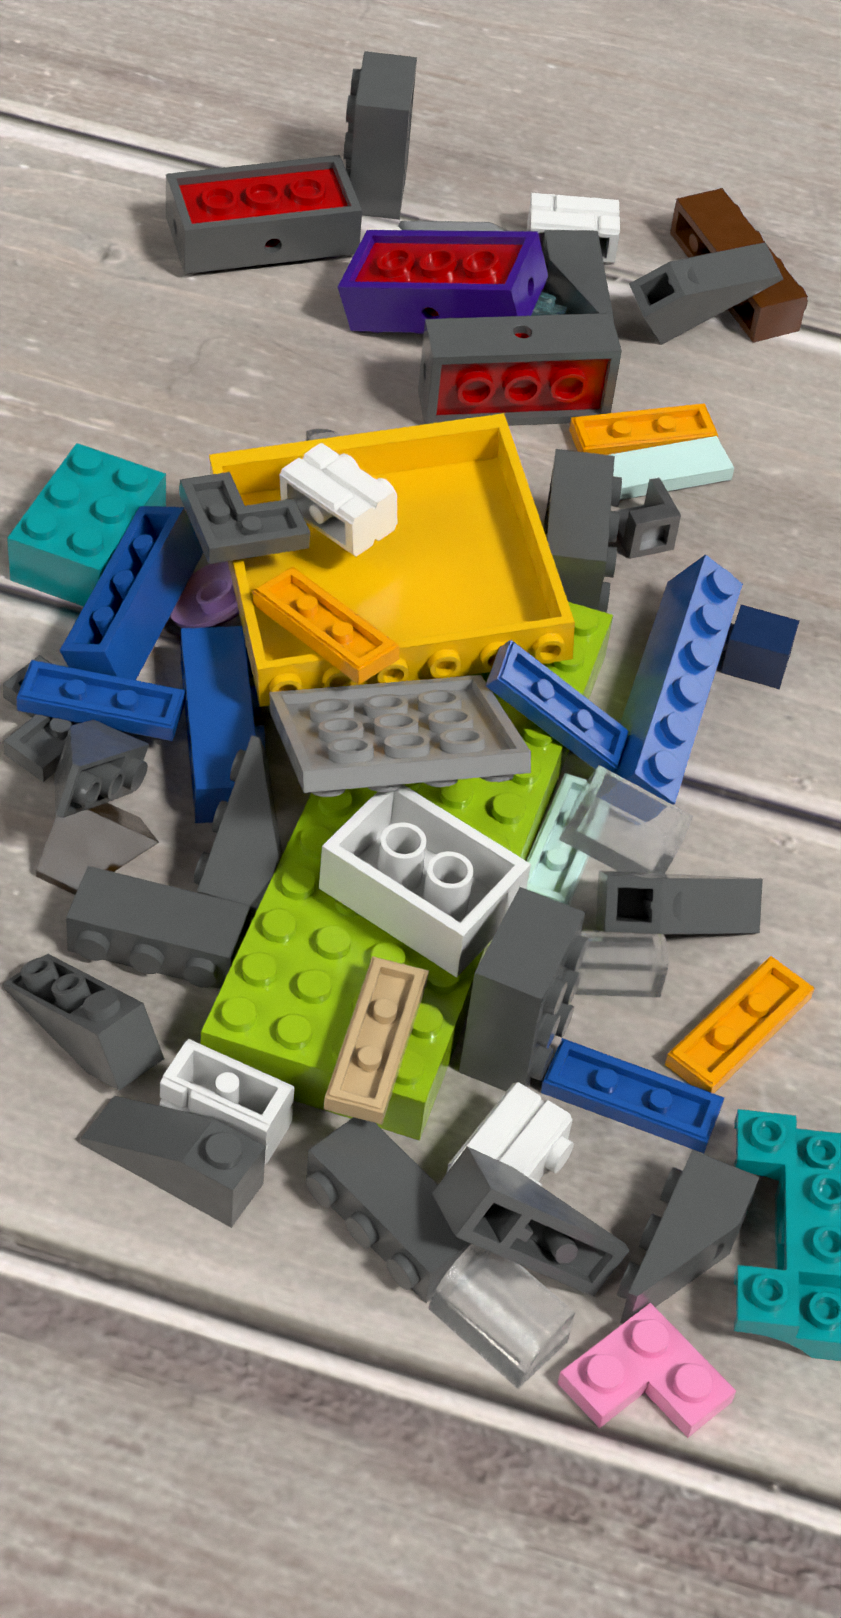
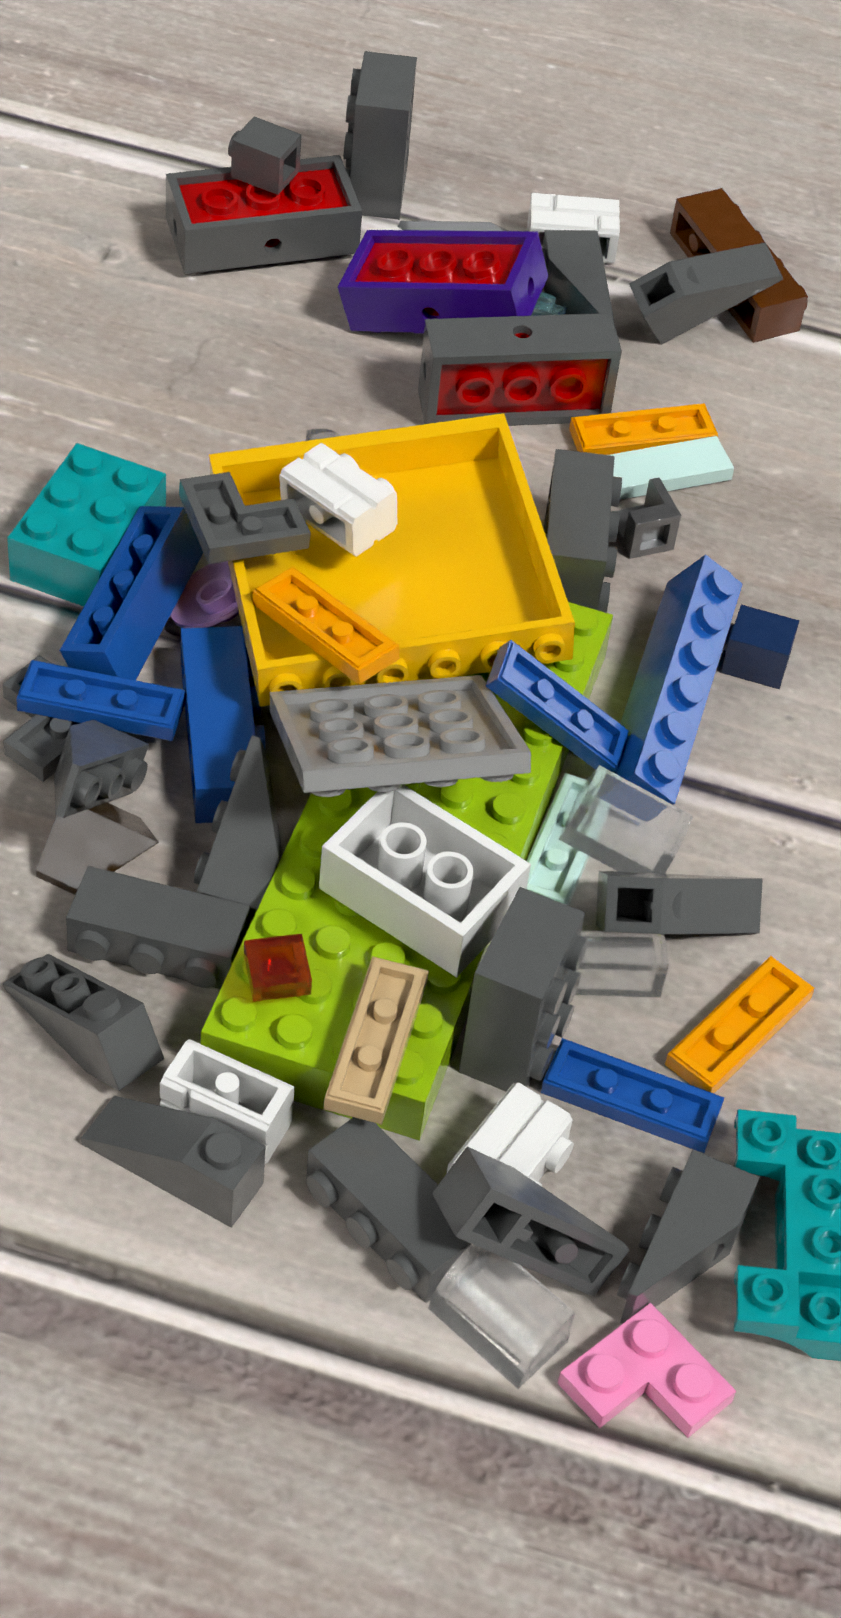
(265, 155): none -> dark grey brick
(277, 967): none -> clear red plate

